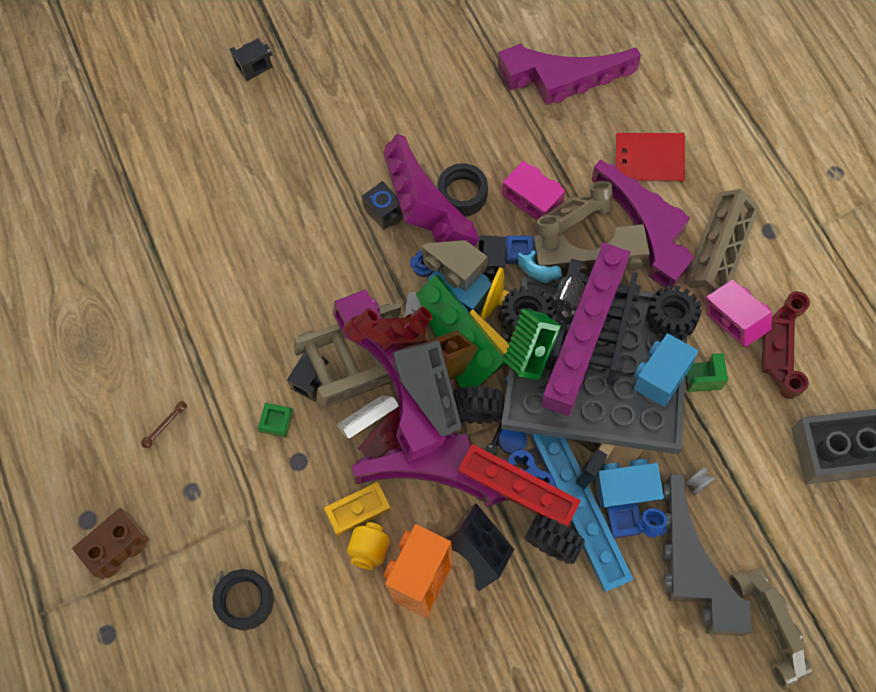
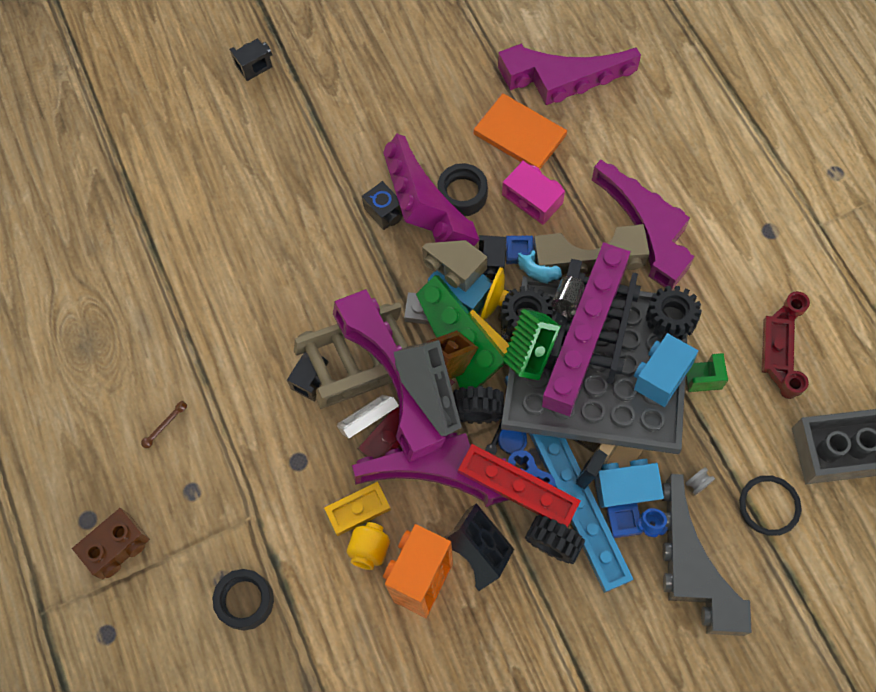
(275, 420): green tile -> none
(390, 332): dark red plate -> none
(419, 269): blue plate -> none
(520, 131): none -> orange tile
(573, 211): dark tan plate -> none
(651, 156): red container -> none
(720, 236): dark tan fence -> none
(739, 313): brick -> none
(777, 532): none -> black piece
(785, 633): dark tan plate -> none

